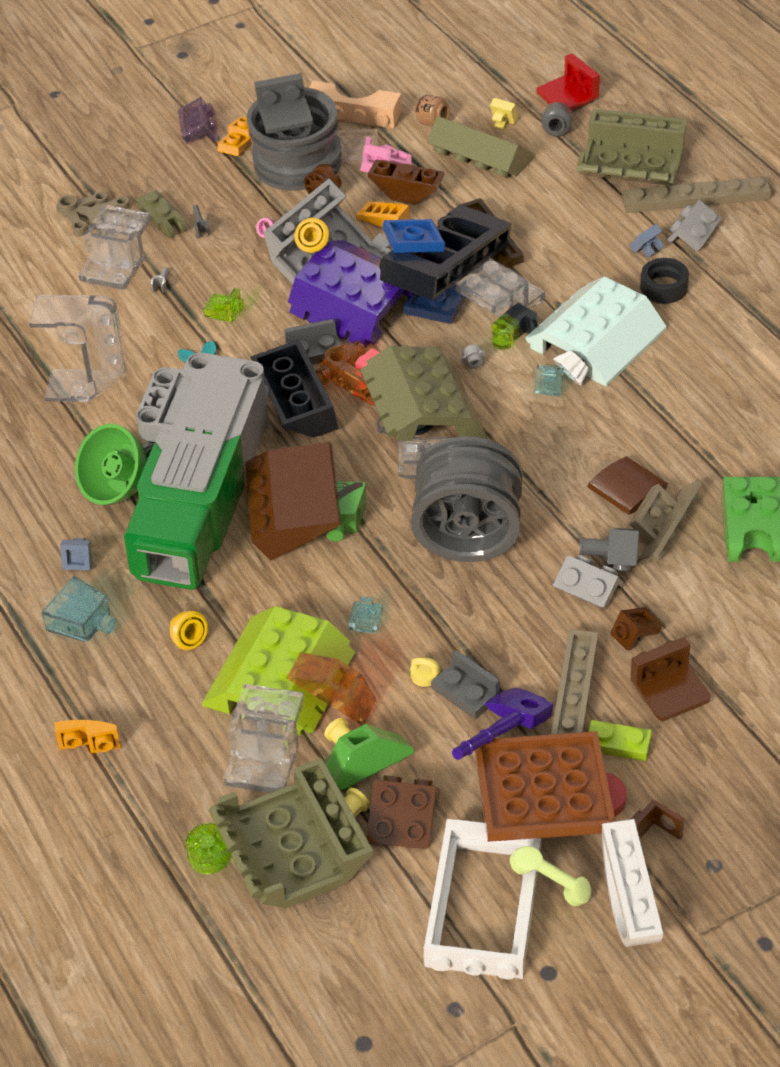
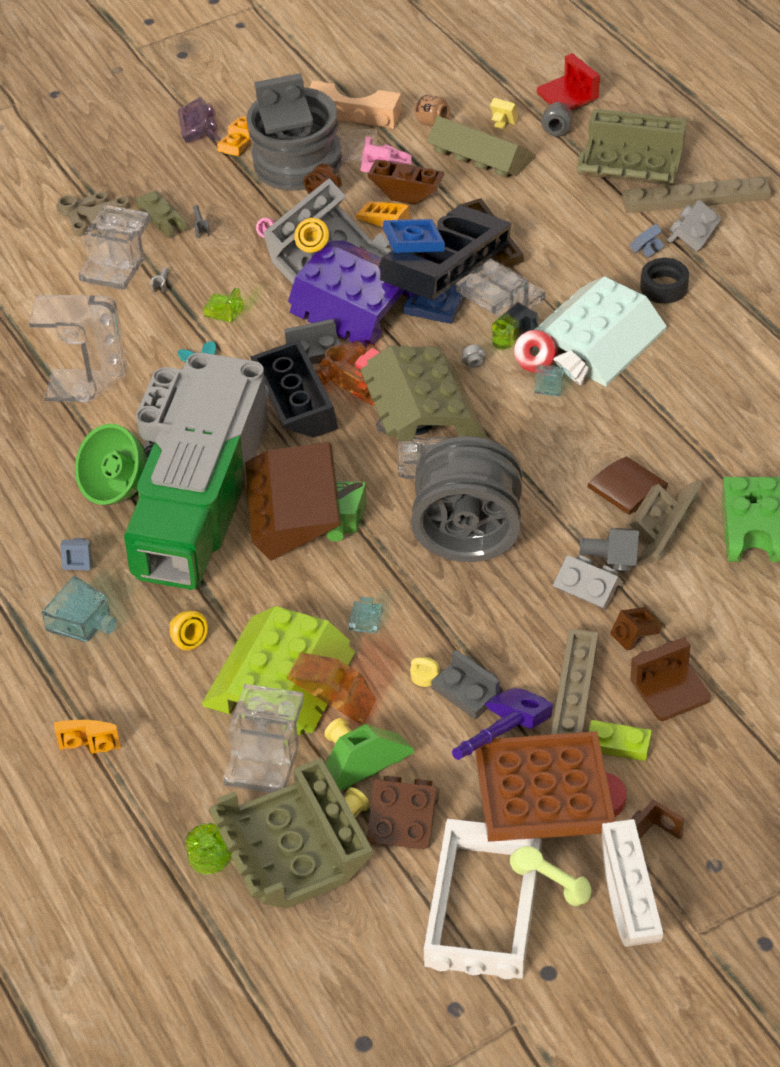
(525, 345): none -> piece

